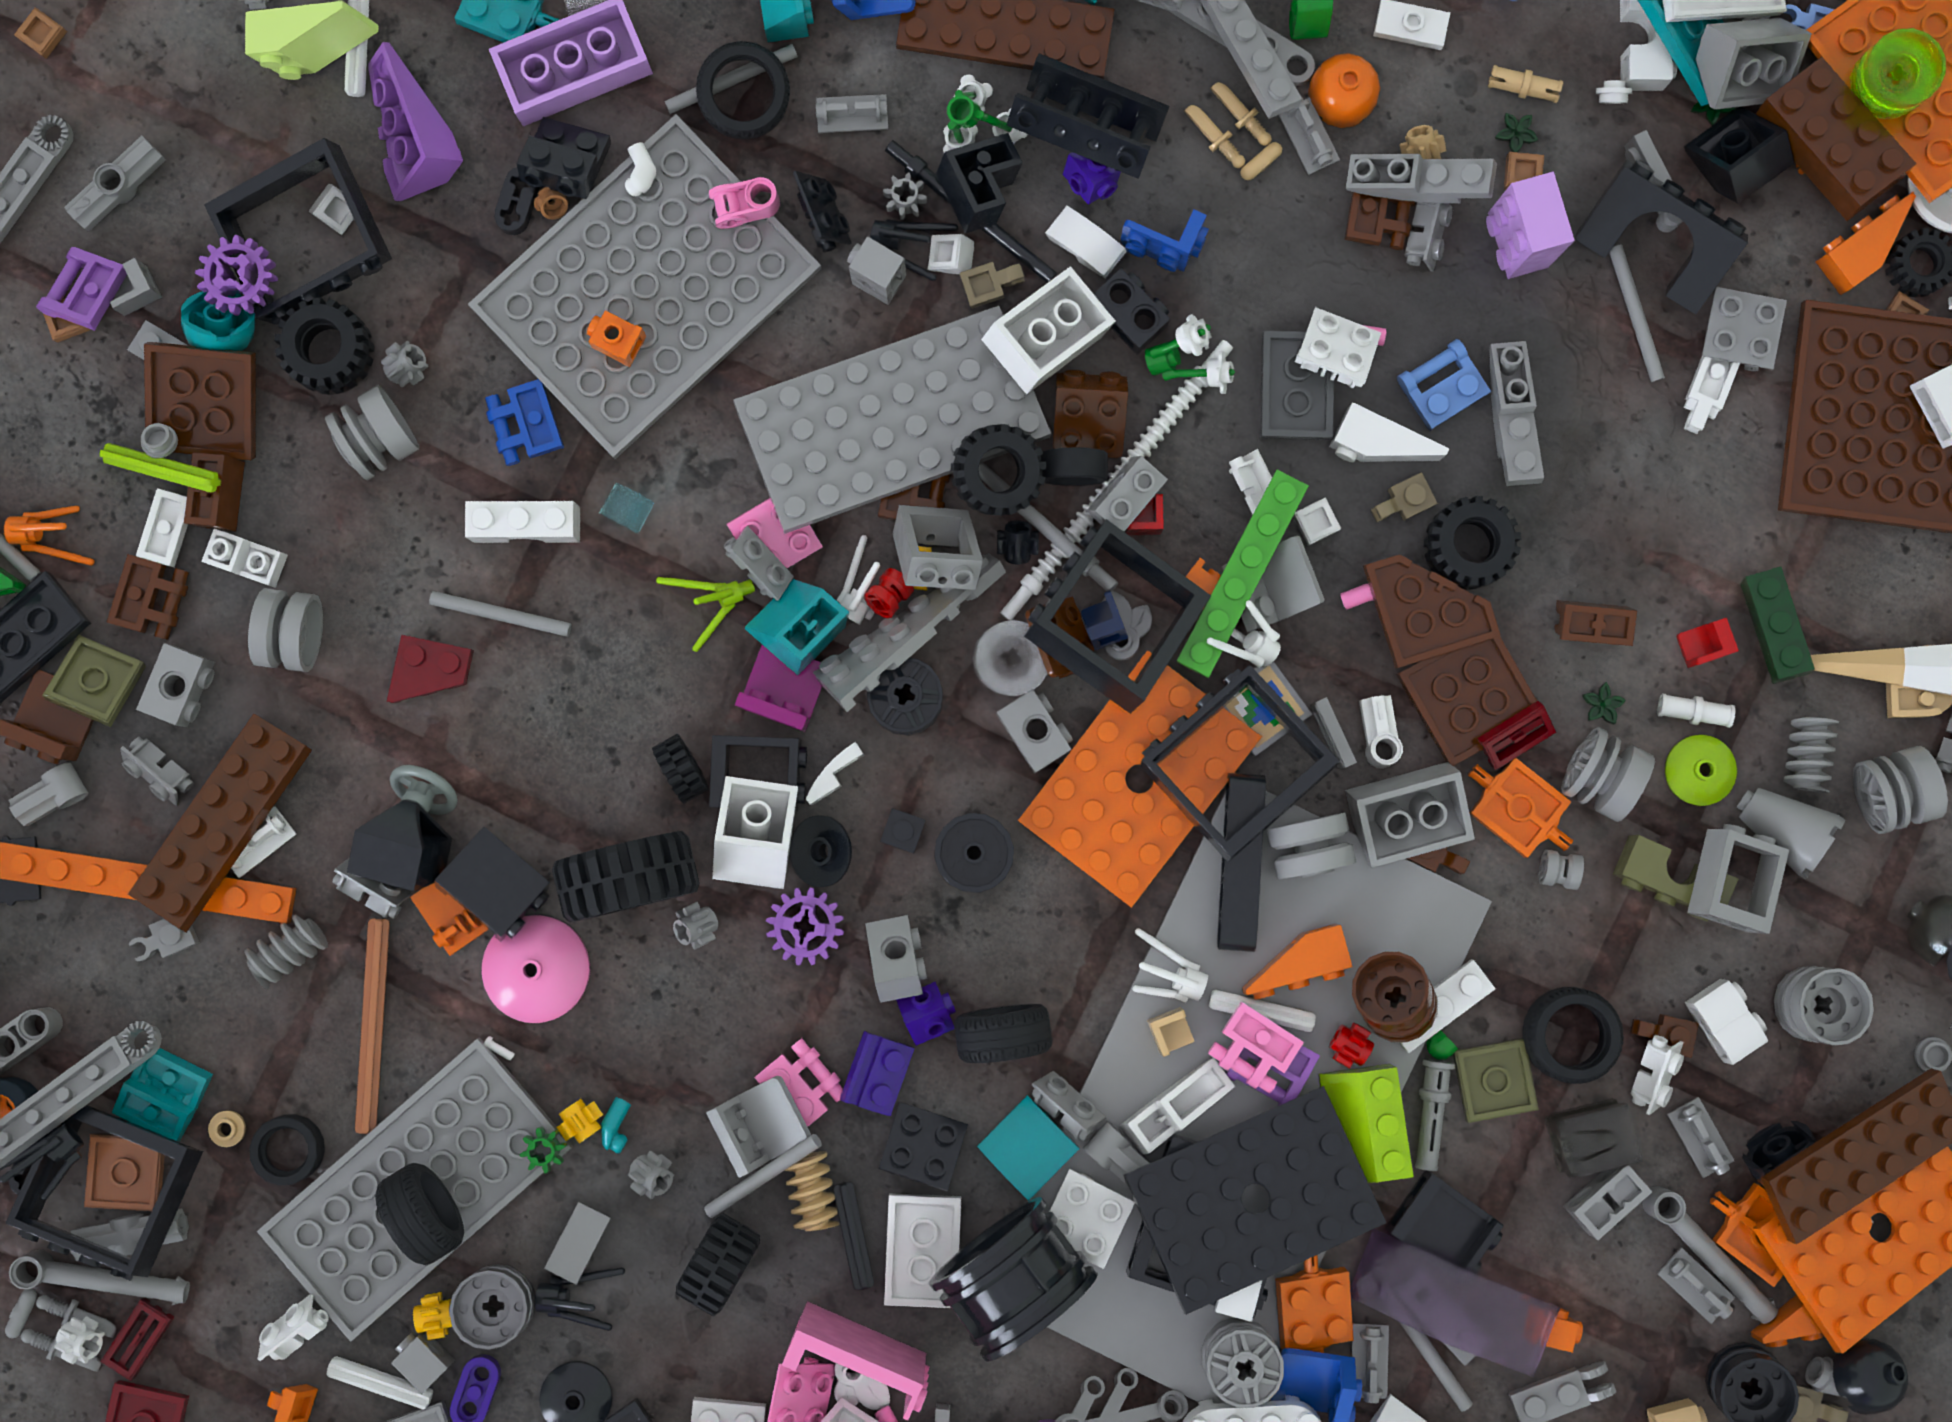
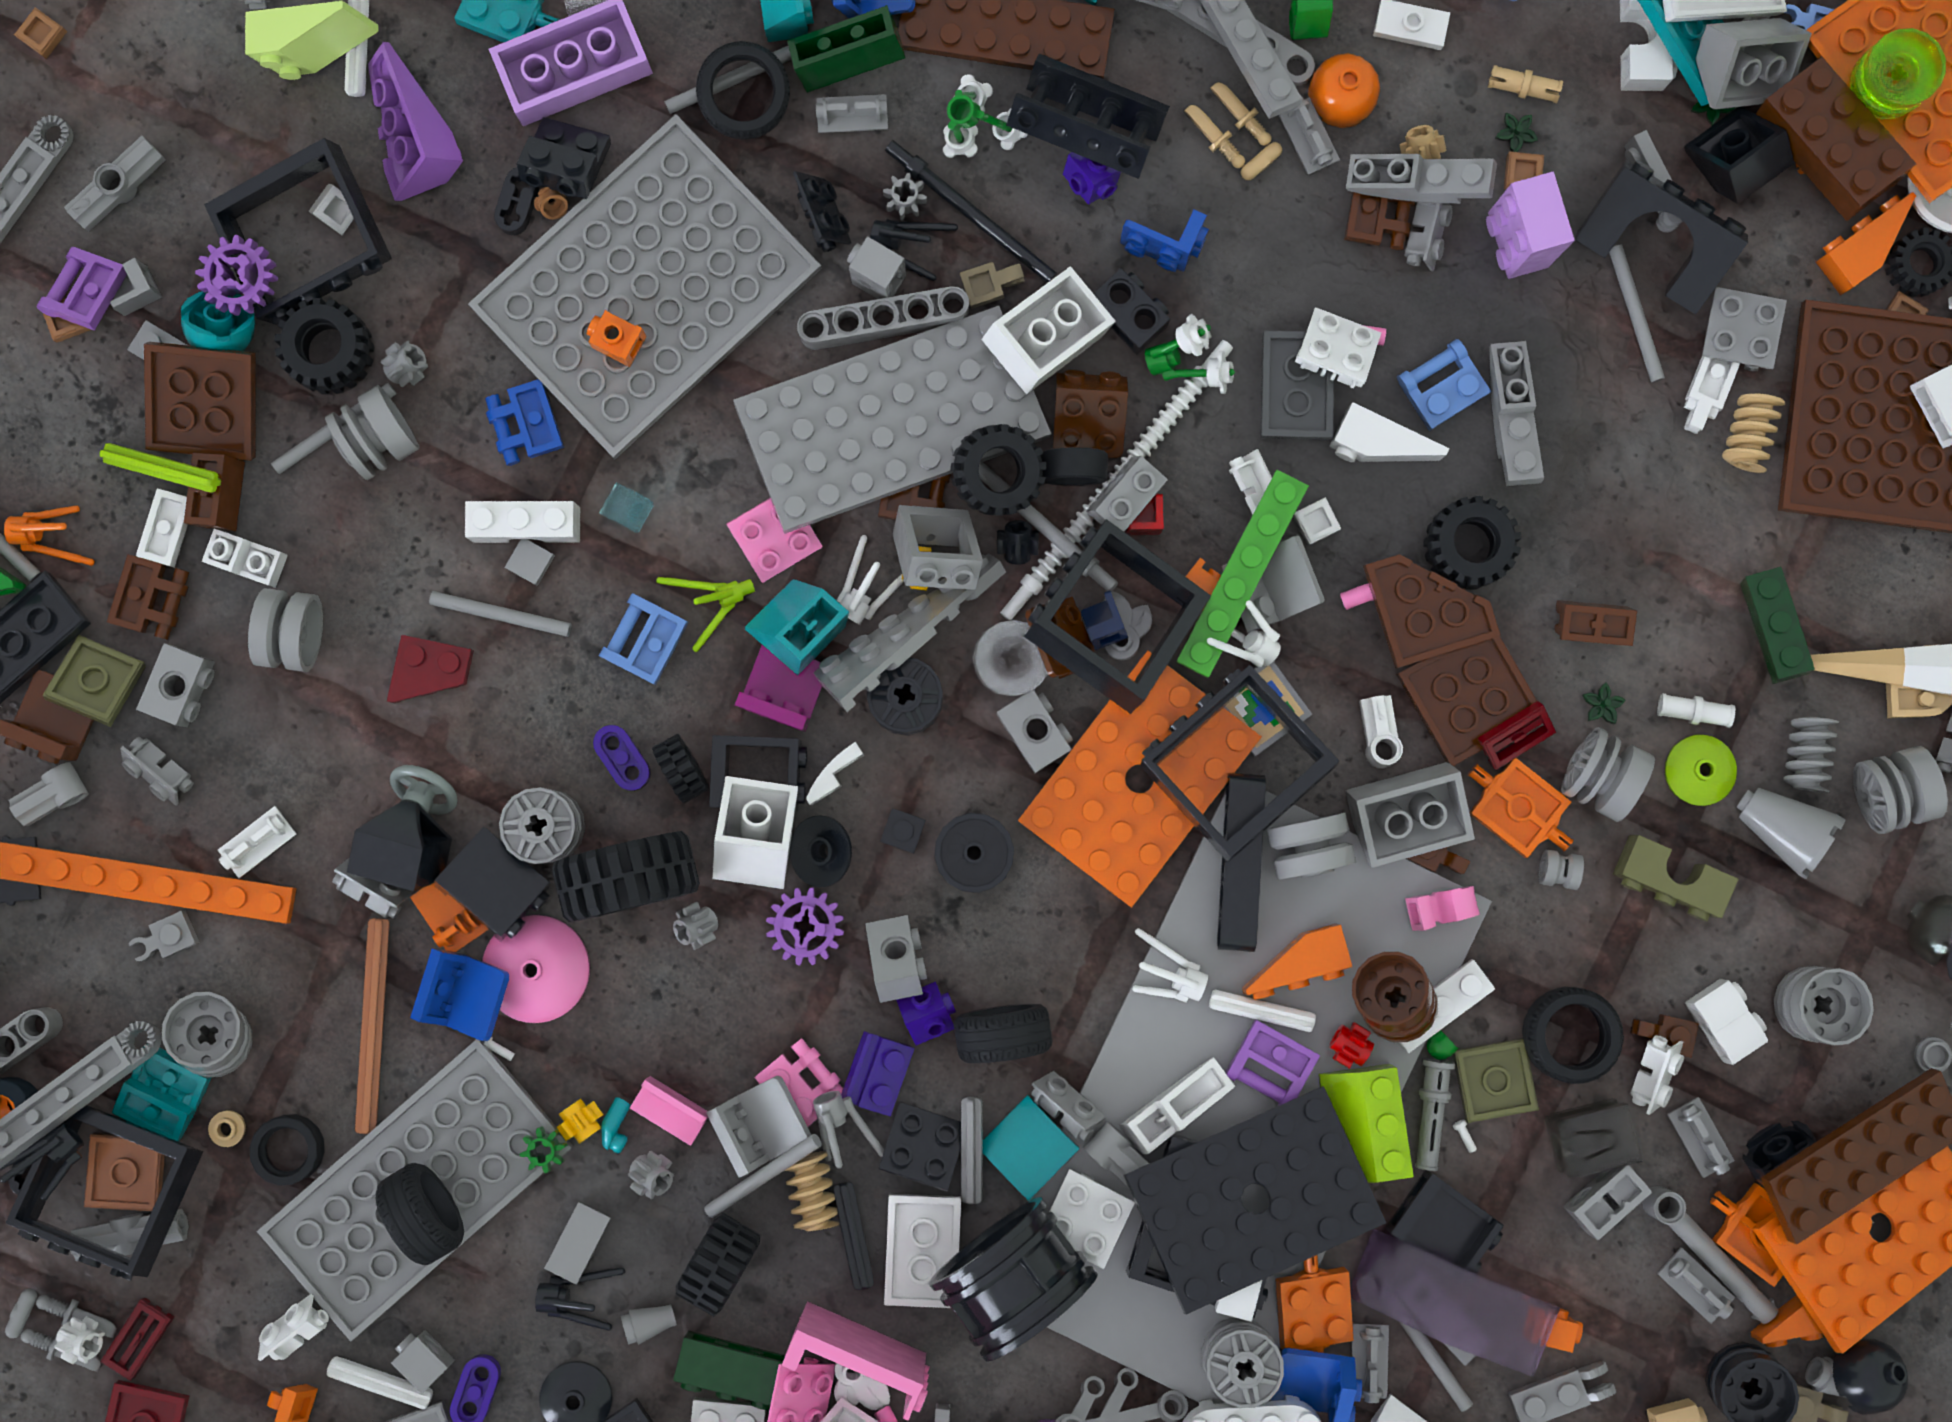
(94, 1279): light grey piece -> none
(158, 440): light grey plate -> none
(187, 1030): none -> light grey wheel
(219, 822): reddish brown plate -> none
(285, 950): light grey piece -> none
(315, 440): none -> light grey bar
(432, 1316): yellow gear -> none
(460, 994): none -> blue bracket
(478, 1322): flat silver wheel -> none
(529, 561): none -> light grey tile
(560, 836): none -> light grey wheel
(622, 758): none -> dark purple plate
(644, 170): white arm -> none
(647, 1322): none -> light grey cone
(654, 643): none -> medium blue plate
(669, 1110): none -> bright pink panel
(727, 1369): none -> dark green brick
(741, 202): bright pink piece -> none
(763, 566): light grey hinge -> none
(831, 1114): none -> light grey plant
(846, 49): none -> dark green brick
(866, 311): none -> light grey beam
(887, 595): red wheel -> none
(950, 253): white slope -> none
(971, 1150): none -> light grey axle
(974, 179): black brick -> none
(1086, 241): white slope -> none
(1170, 1031): tan panel -> none
(1262, 1038): bright pink plate -> none
(1332, 733): light grey tile -> none
(1408, 499): dark tan plate -> none
(1441, 907): none -> bright pink leg
(1461, 1127): none -> white piece
(1613, 92): white plate -> none
(1707, 642): red panel -> none
(1712, 876): light grey window -> none
(1751, 430): none -> tan piece

